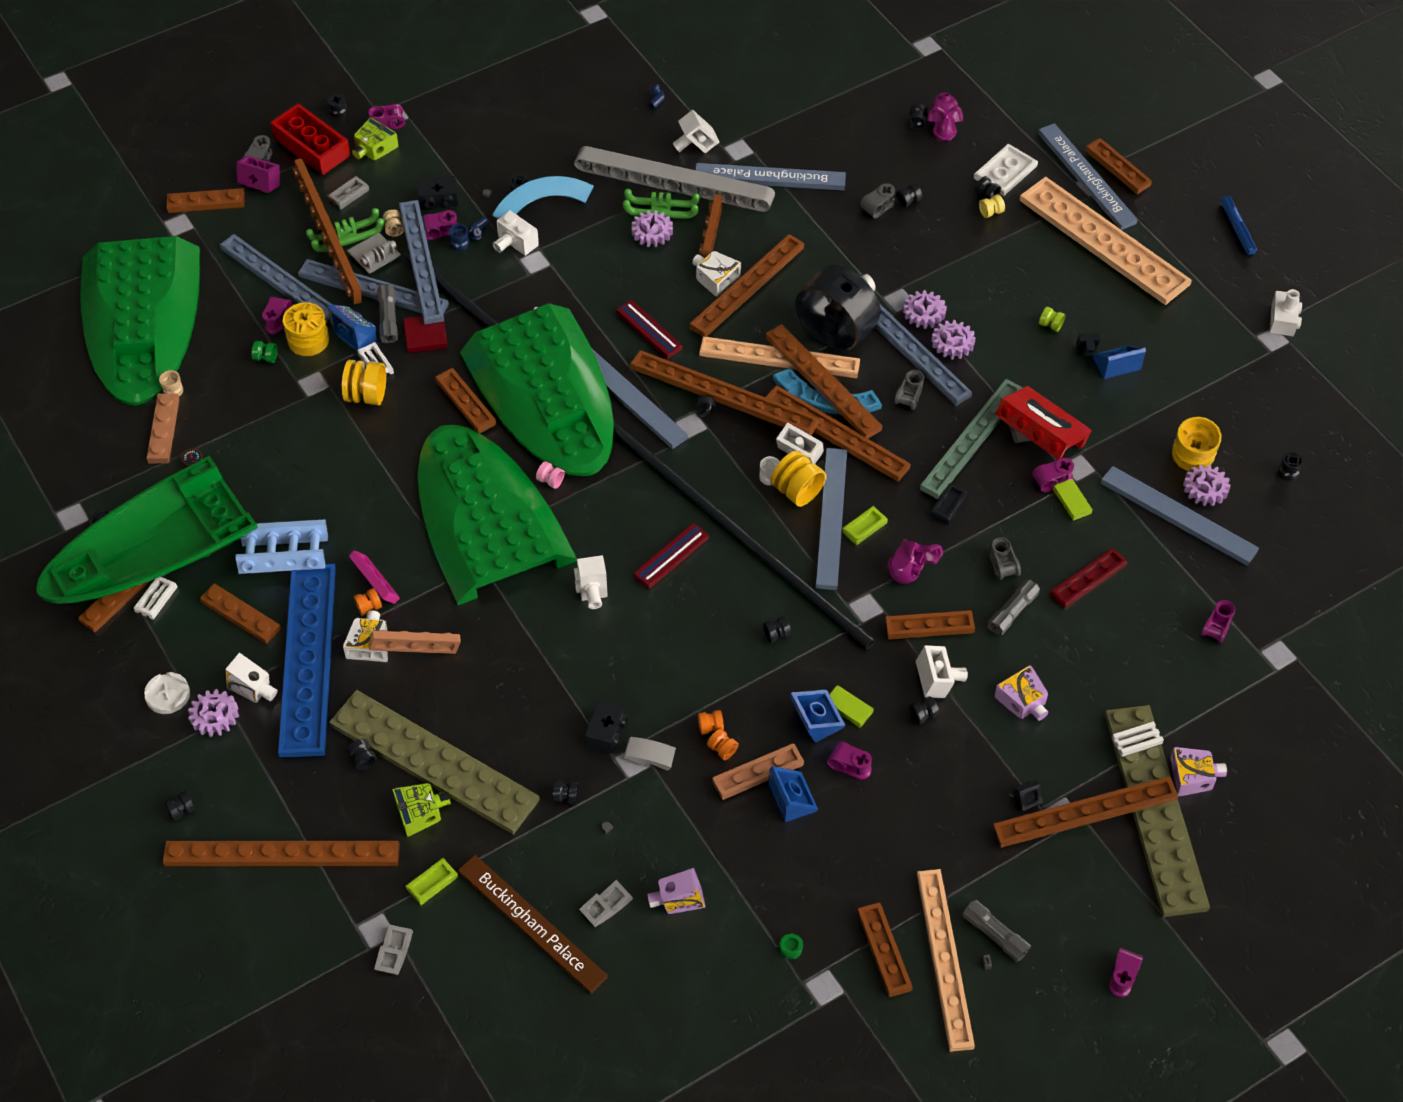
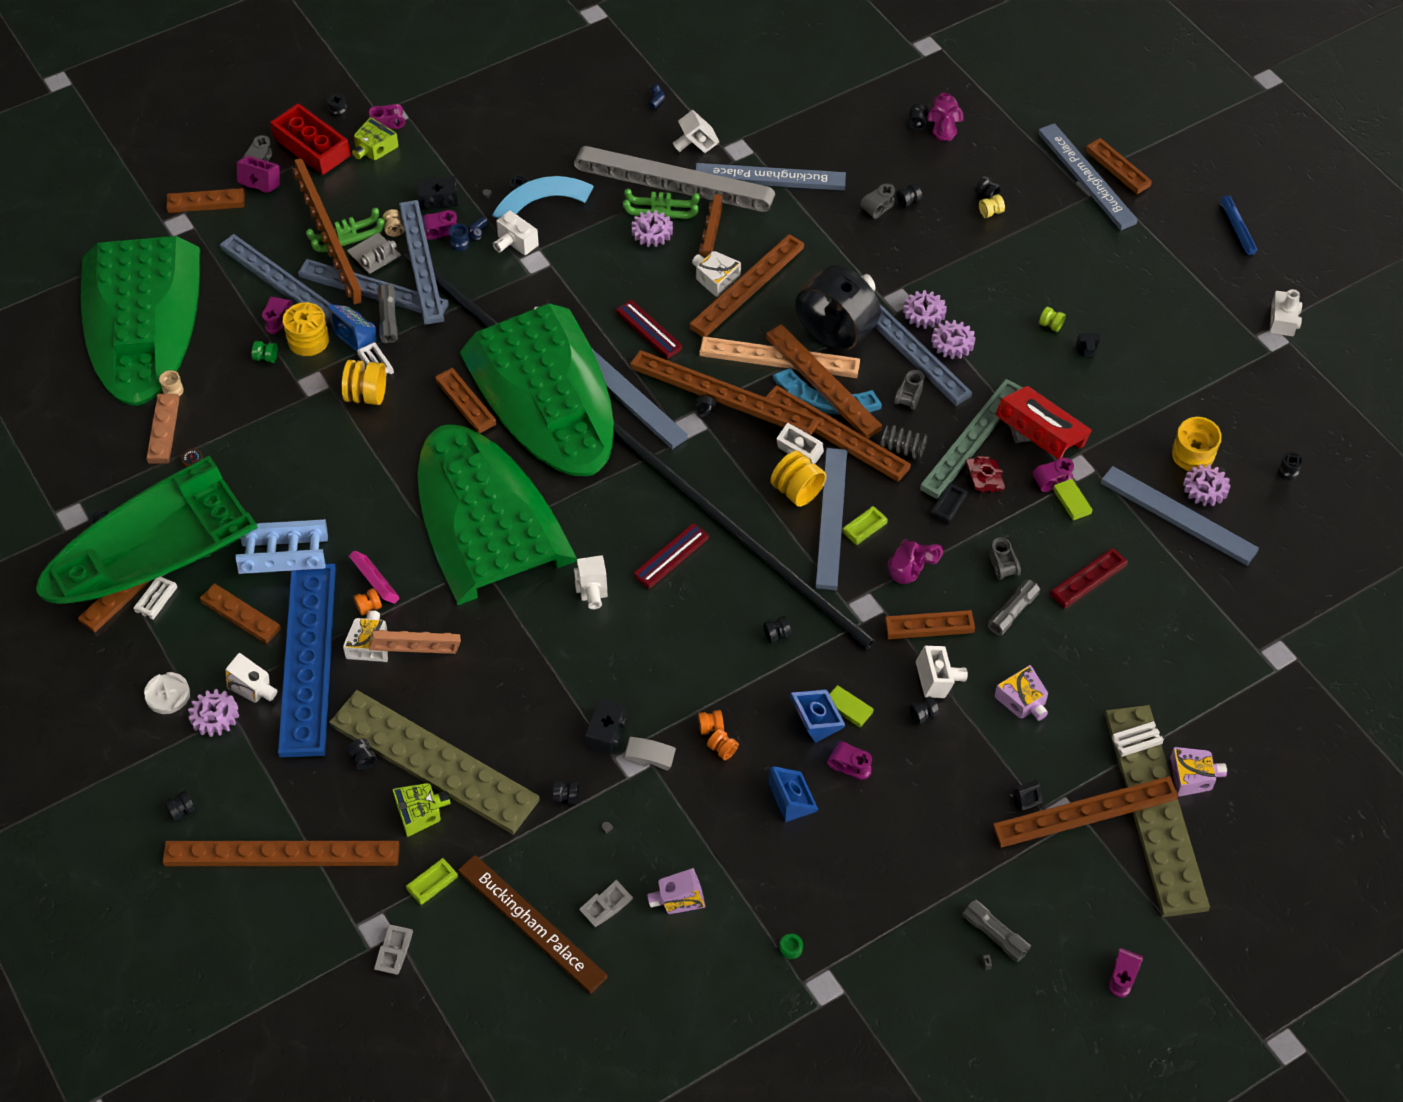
(349, 194): light grey tile -> none
(424, 337): dark red tile -> none
(549, 474): bright pink wheel -> none
(756, 771): nougat plate -> none
(767, 467): white wheel -> none
(884, 949): dark orange plate -> none
(903, 442): none -> dark grey piece
(945, 961): light nougat tile -> none
(985, 474): none -> dark red piece
(1007, 168): white tile -> none
(1105, 240): light nougat plate -> none
(1119, 360): blue slope -> none
(1218, 624): magenta piece -> none

